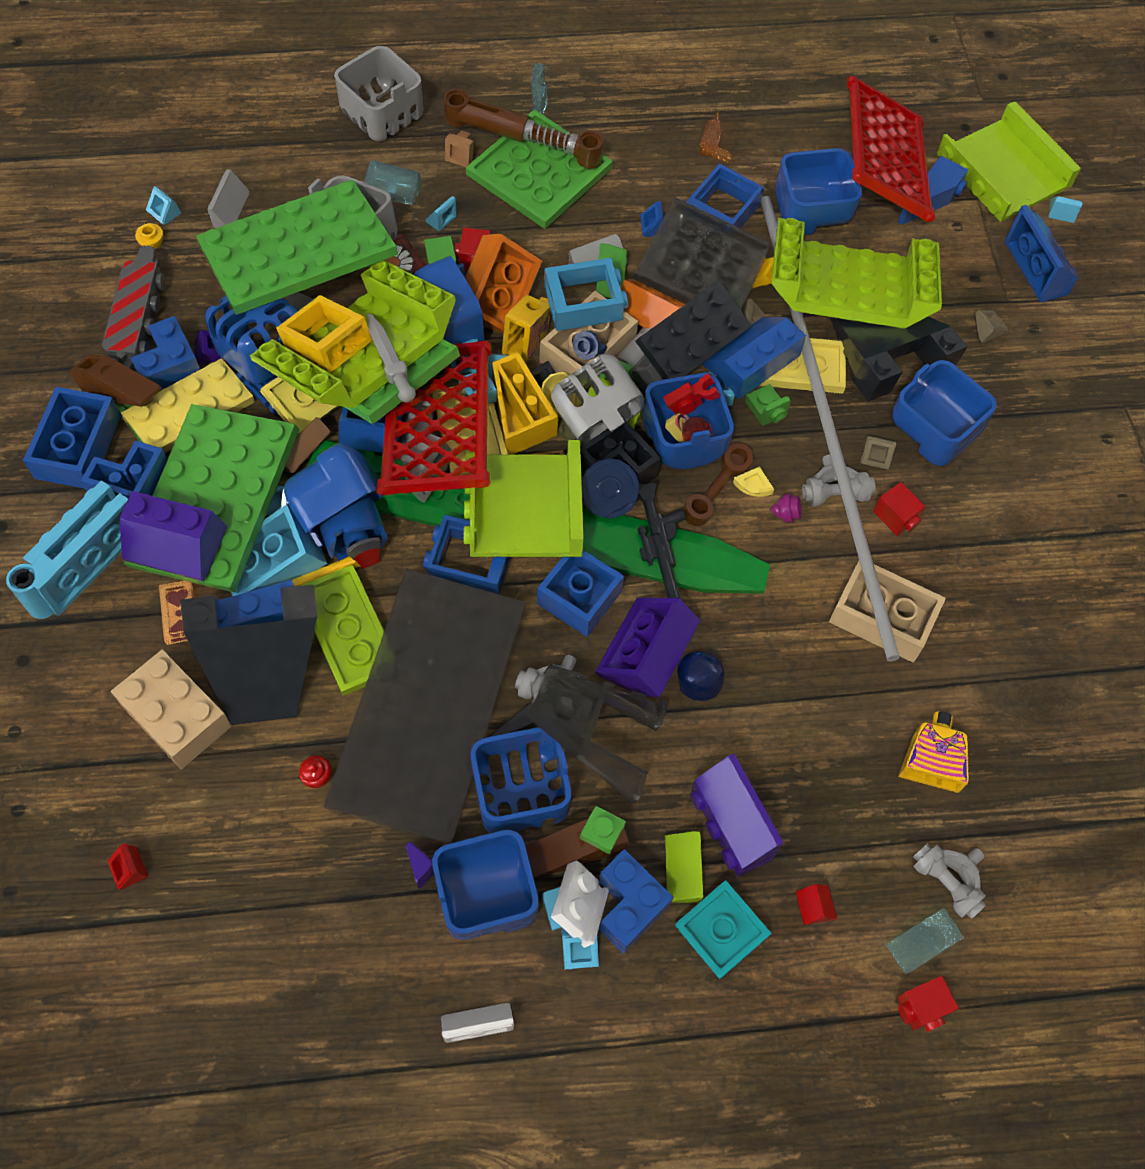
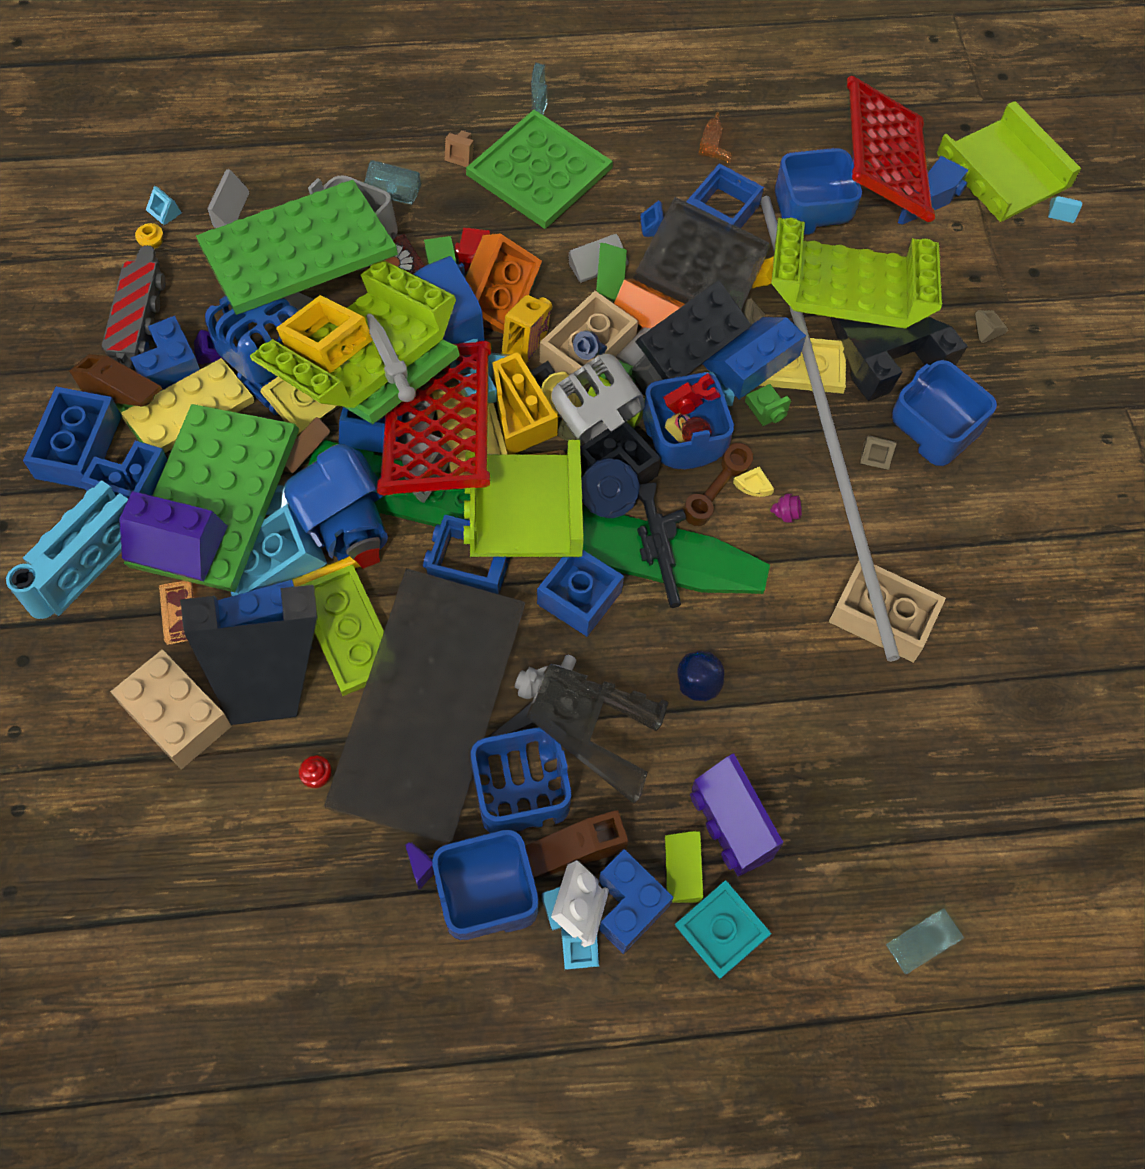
(127, 866): red slope -> none
(387, 68): light grey piece -> none
(443, 215): medium azure slope -> none
(463, 110): reddish brown piece -> none
(477, 1022): white slope -> none
(586, 313): dark azure window -> none
(602, 829): bright green plate -> none
(649, 645): dark purple slope -> none
(816, 904): red slope -> none
(818, 490): light grey piece -> none
(899, 509): red brick -> none
(927, 1005): red brick -> none
(937, 755): torso -> none
(966, 896): light grey piece -> none
(1040, 256): blue slope -> none

